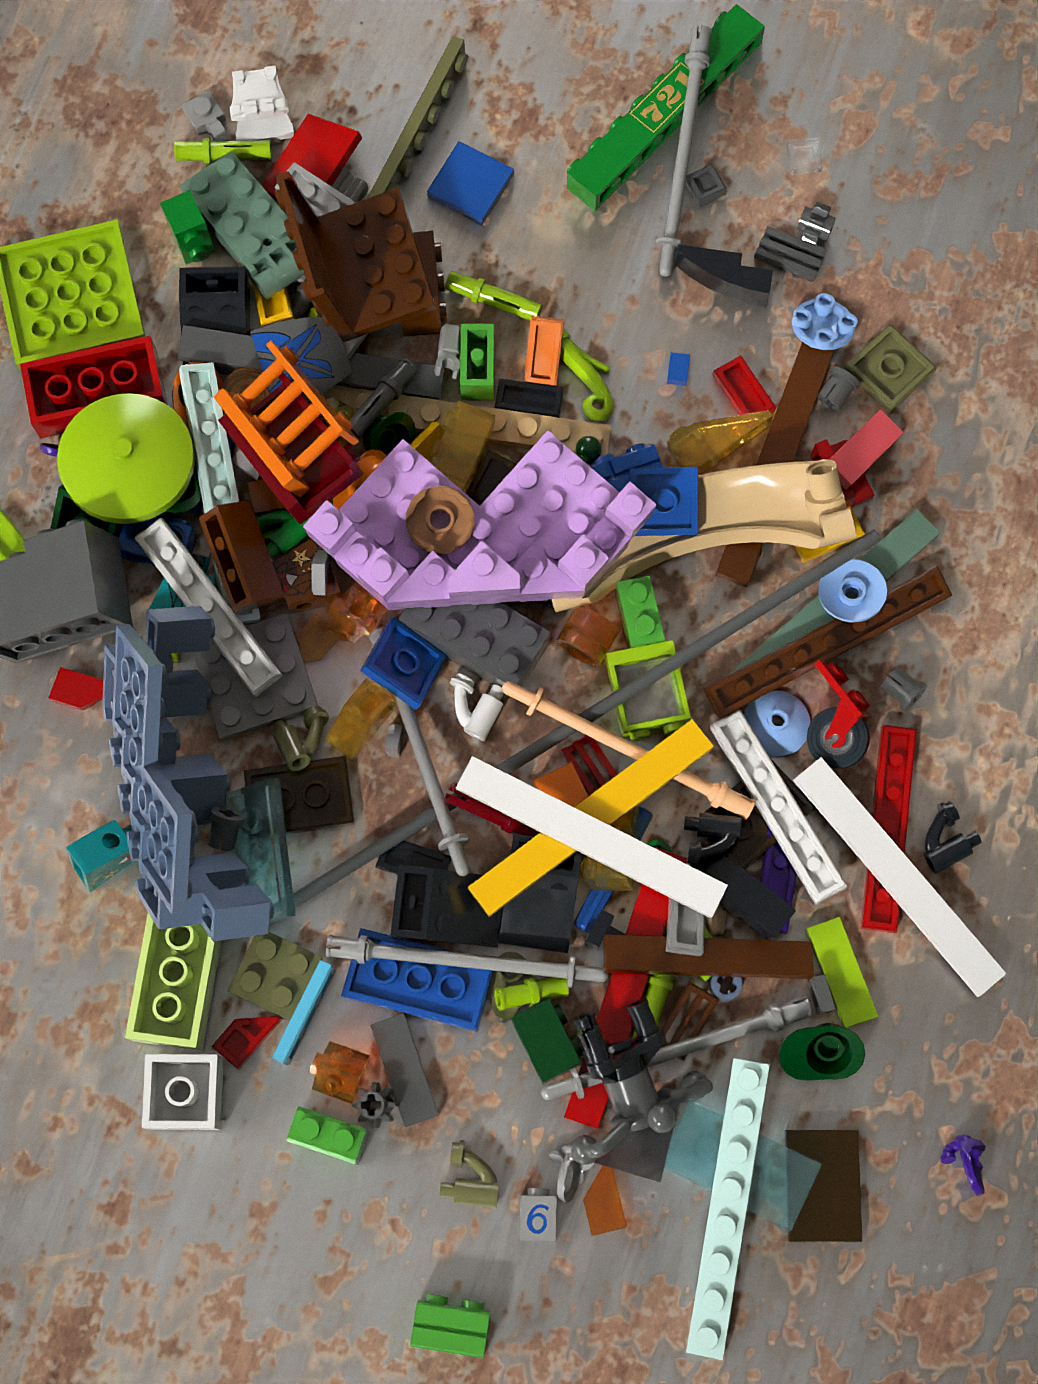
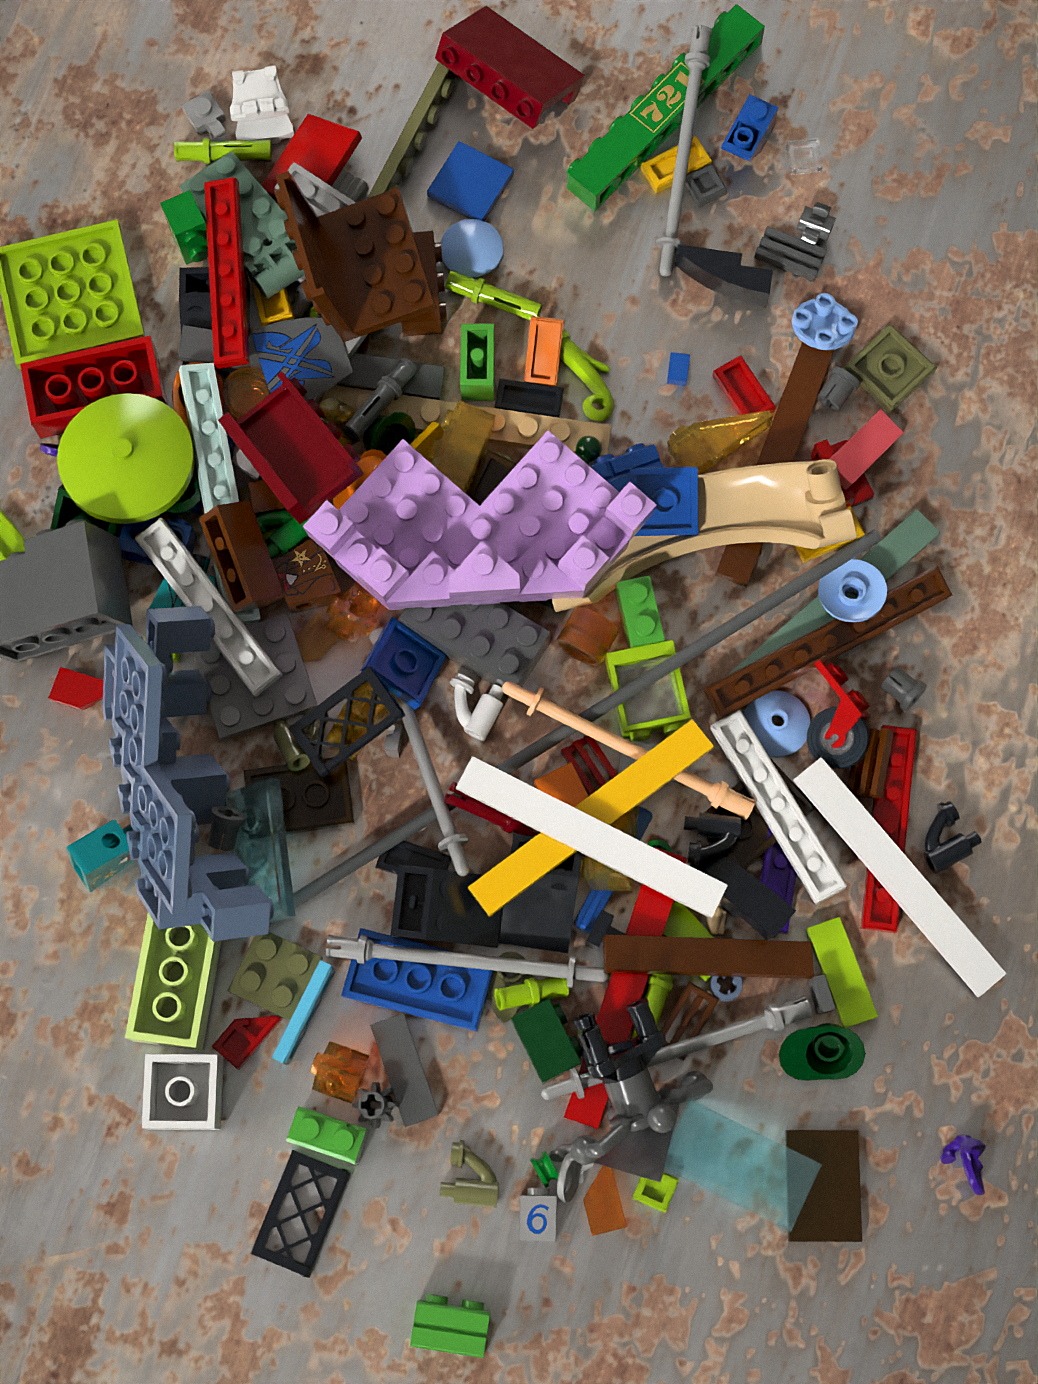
(226, 273): none -> red tile
(255, 427): orange fence -> none
(272, 1221): none -> black window
(320, 571): light grey tile -> none
(320, 713): none -> black window
(440, 540): medium nougat tile -> none
(449, 349): light grey bar -> none
(471, 248): none -> light blue dish
(508, 65): none -> dark red panel
(544, 1169): none -> green bush
(655, 1193): none -> lime tile
(660, 169): none -> yellow tile
(684, 930): light grey tile -> none
(728, 1209): light aqua plate -> none
(751, 128): none -> blue slope
(861, 772): none -> reddish brown tile

